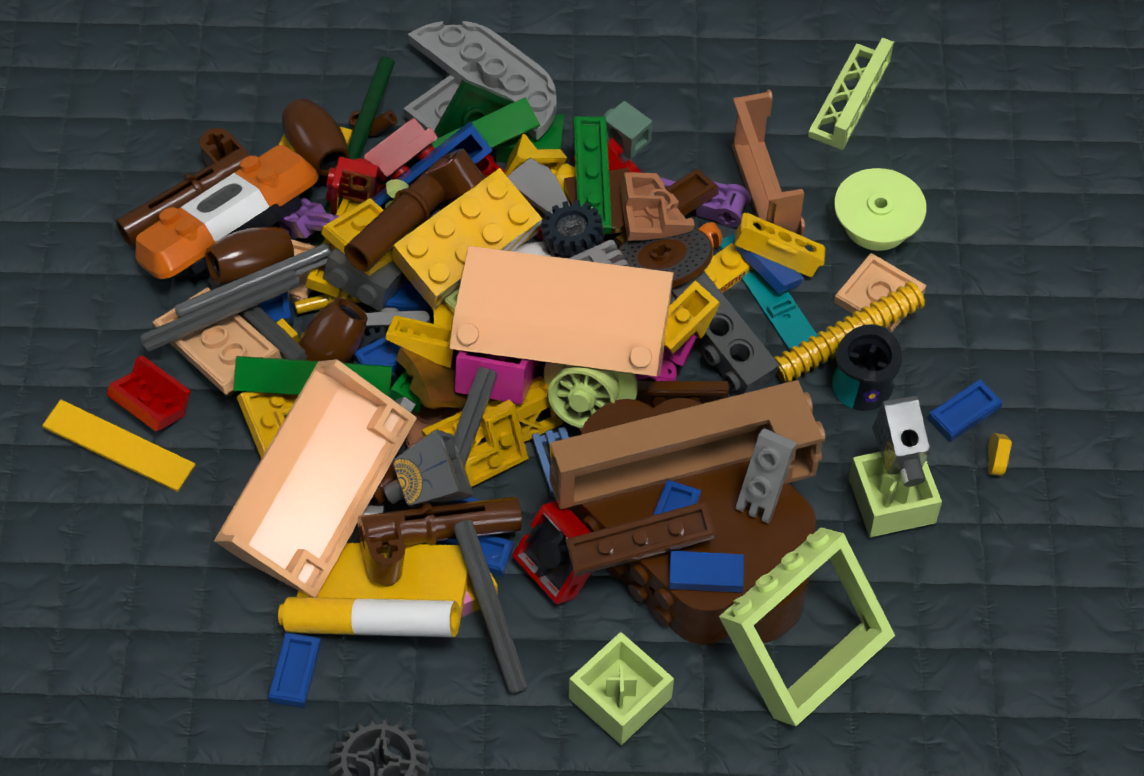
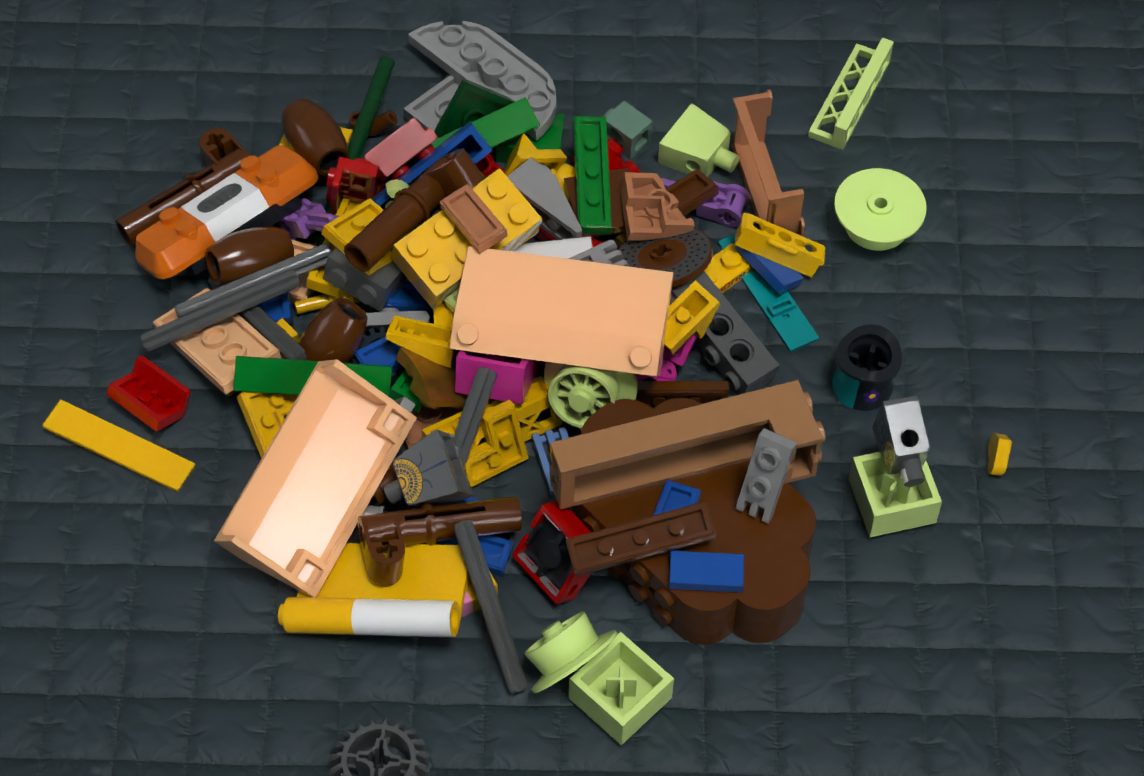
(294, 670): blue tile -> none
(473, 218): none -> nougat tile
(565, 649): none -> yellowish green piece
(567, 220): black bush -> none
(697, 143): none -> yellowish green torso
(713, 233): orange hinge -> none
(819, 348): yellow piece -> none
(839, 663): yellowish green window -> none
(870, 282): light nougat tile -> none
(965, 410): blue tile -> none

